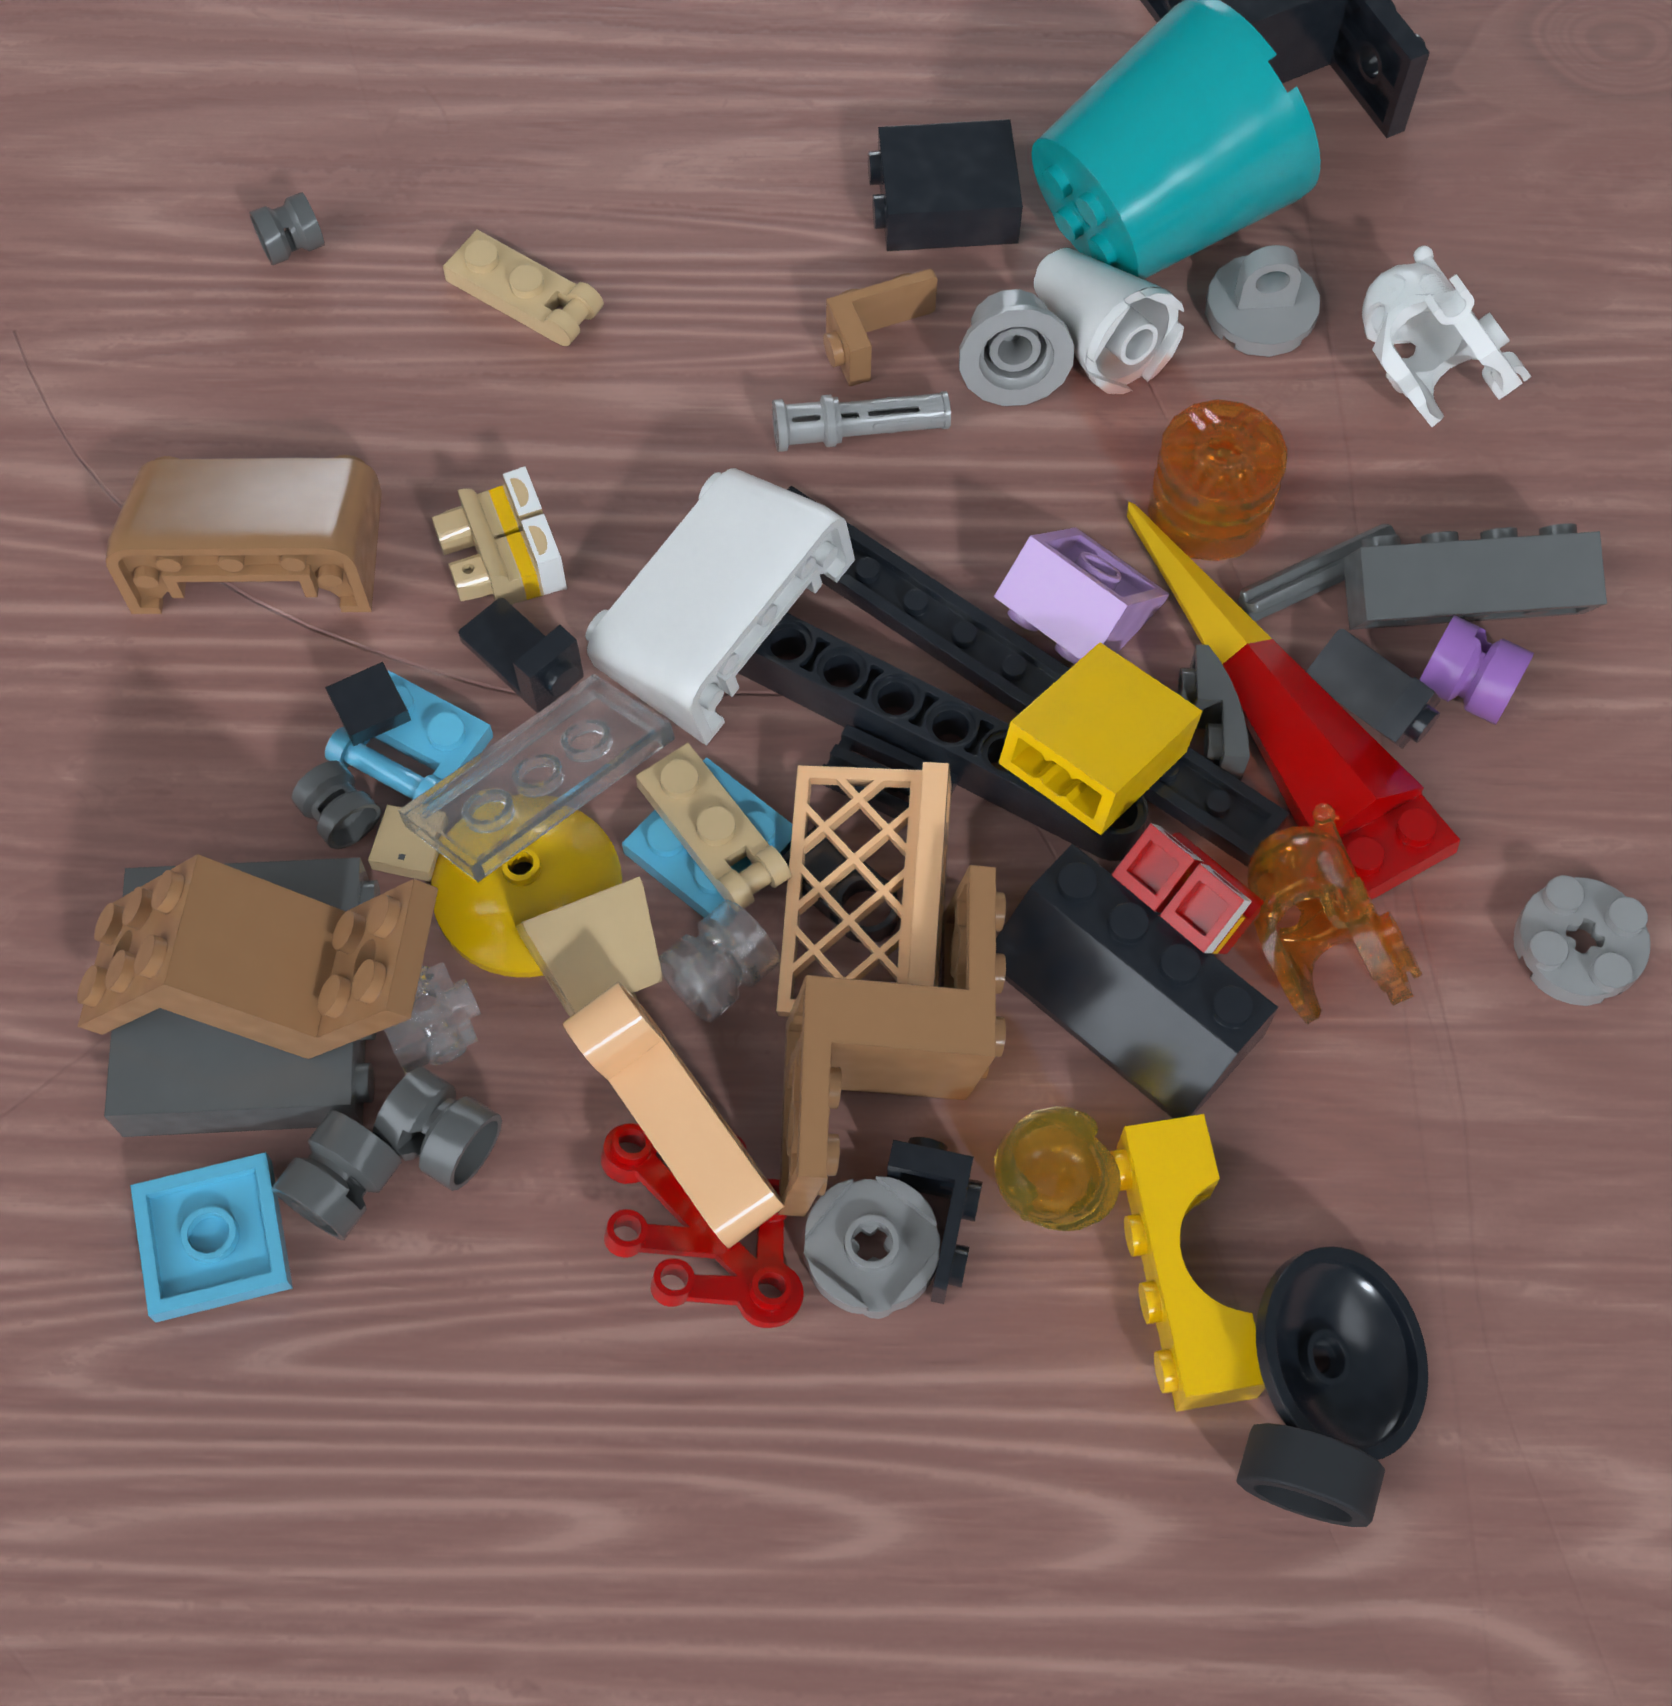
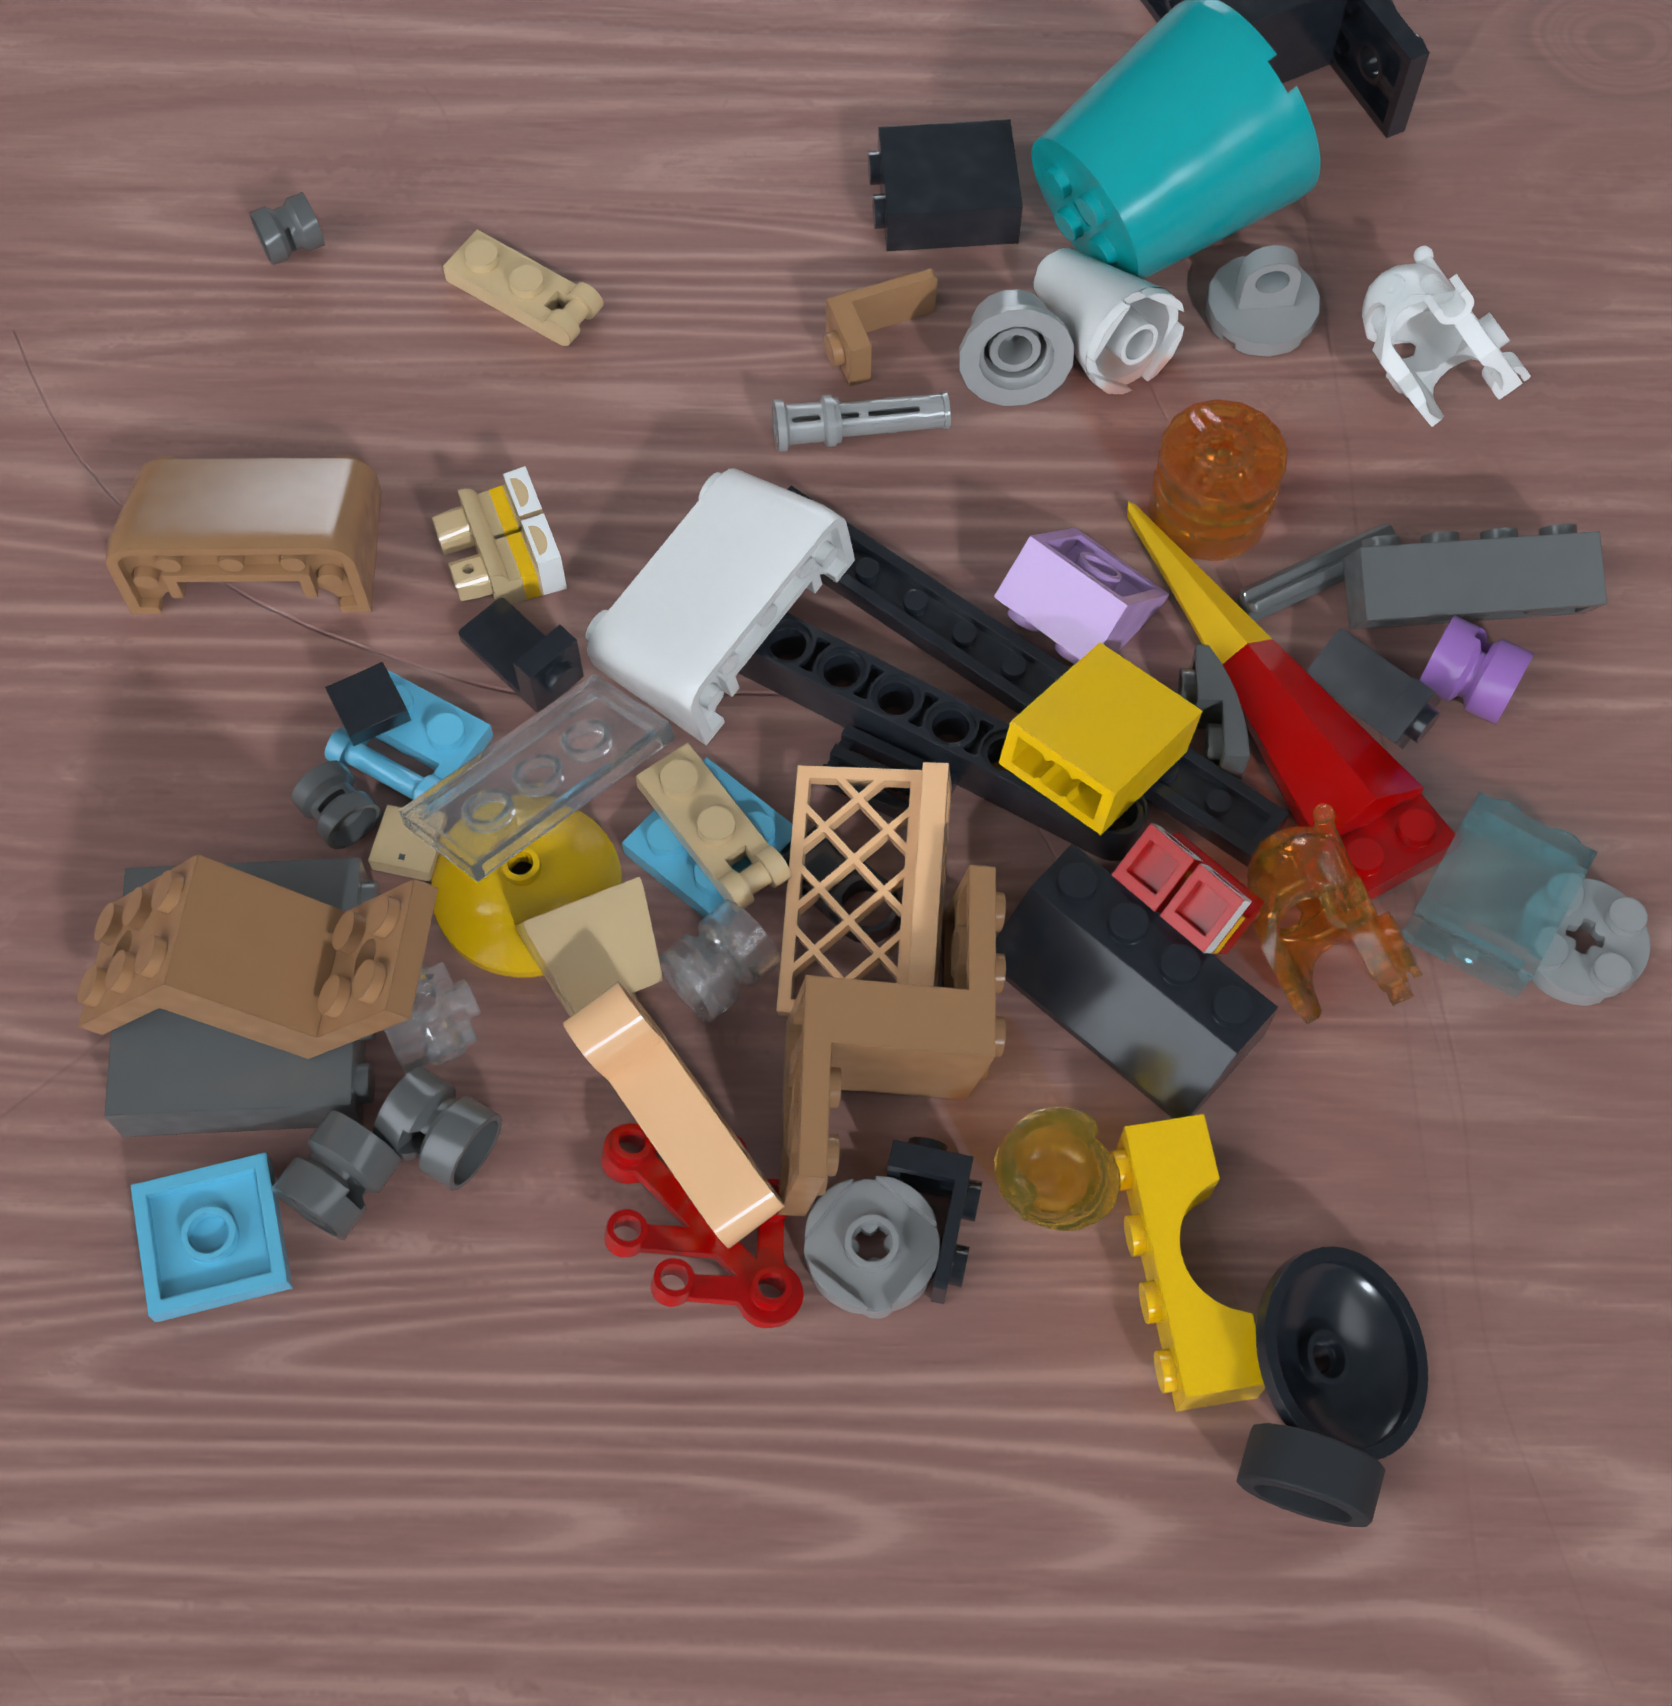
(1499, 894): none -> clear light blue panel

